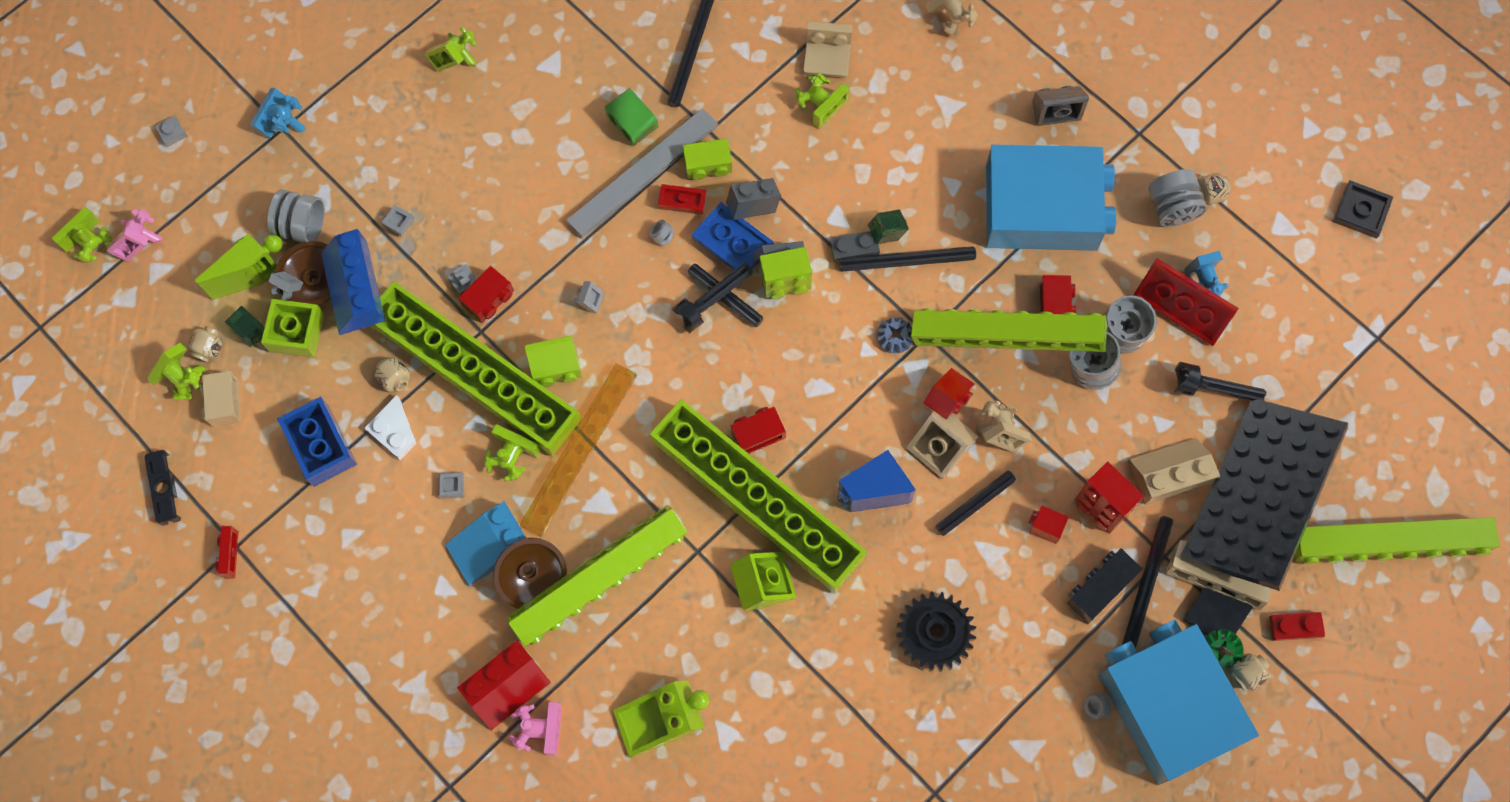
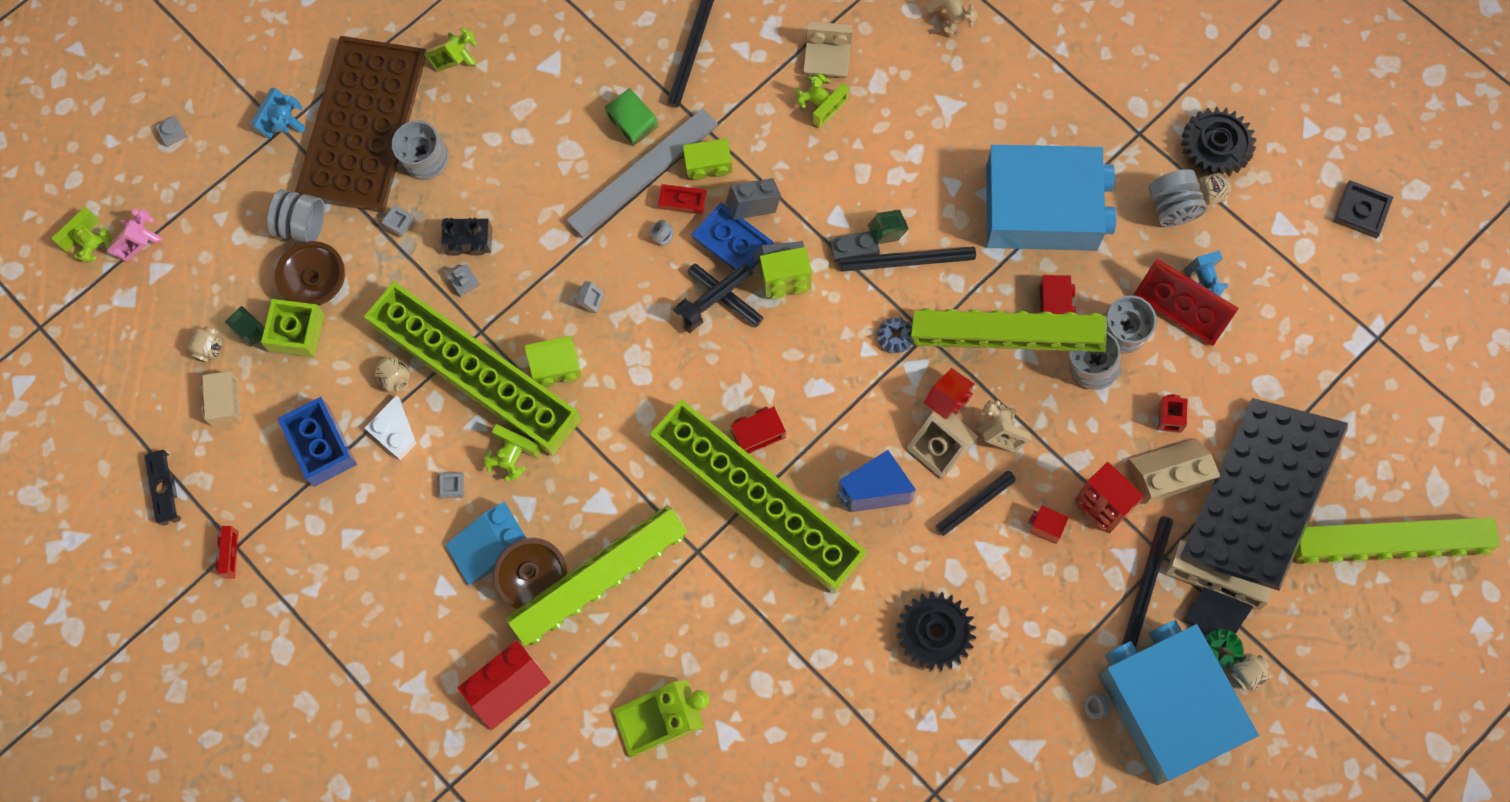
(169, 367): lime piece -> none
(240, 267): lime slope -> none
(286, 282): light grey tile -> none
(352, 282): blue slope -> none
(360, 111): none -> reddish brown plate
(420, 150): none -> light grey wheel
(466, 236): none -> black brick
(486, 294): red brick -> none
(539, 728): bright pink piece -> none
(578, 450): clear yellow tile -> none
(762, 580): lime slope -> none
(1059, 105): flat silver slope -> none
(1103, 584): black brick -> none
(1176, 405): none -> red brick
(1190, 379): black piece -> none
(1233, 134): none -> black gear
(1297, 626): red plate -> none

